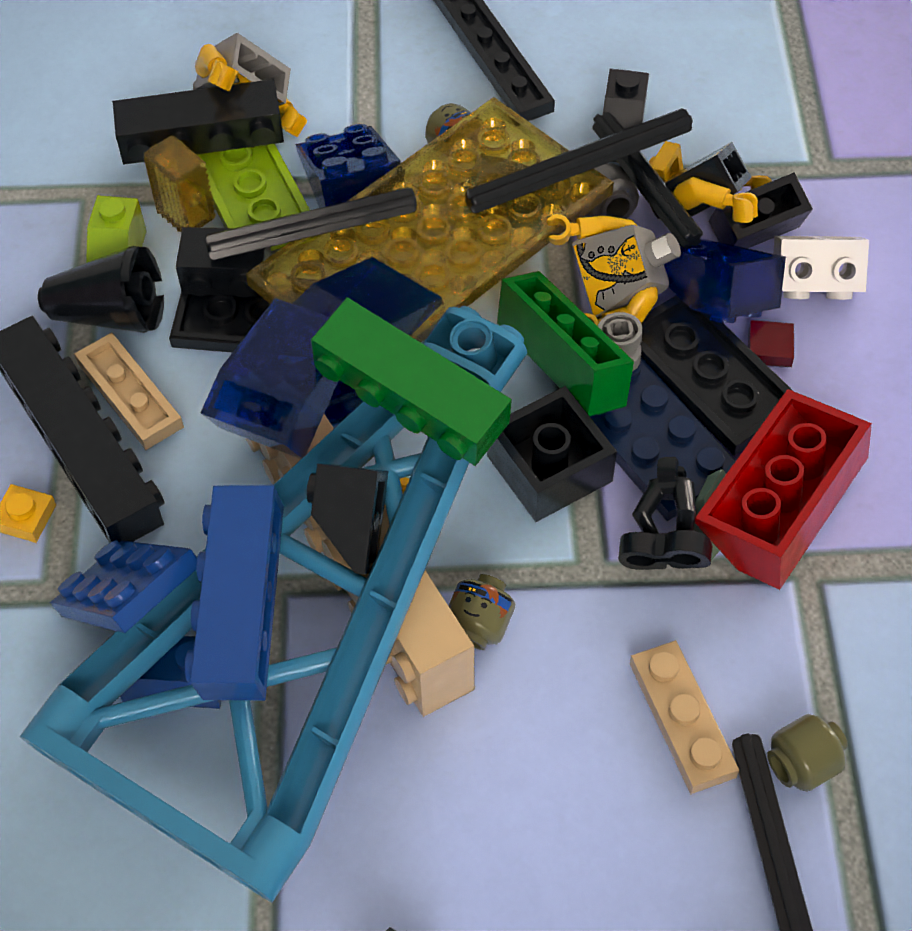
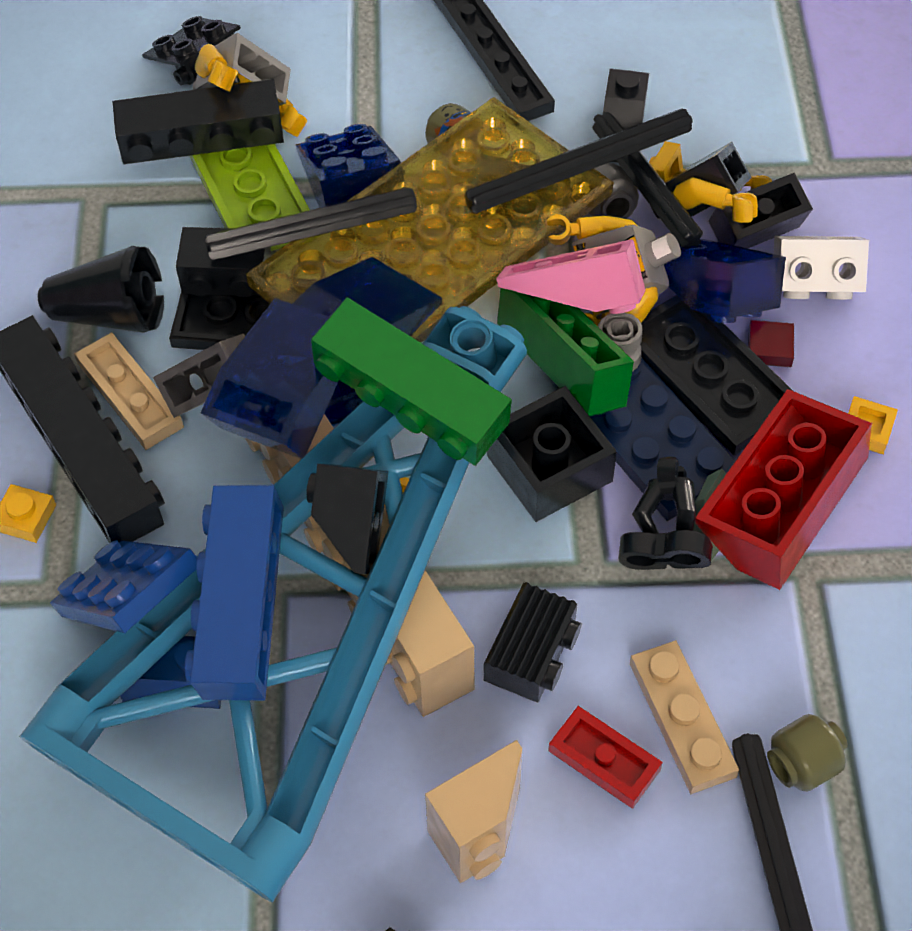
(114, 226): lime slope -> none
(175, 381): none -> flat silver torso
(179, 184): clear yellow brick -> none
(184, 46): none -> black hinge
(475, 813): none -> tan slope
(482, 609): olive head -> none
(531, 642): none -> black brick
(584, 279): none -> bright pink slope
(605, 756): none -> red plate
(880, 416): none -> yellow plate

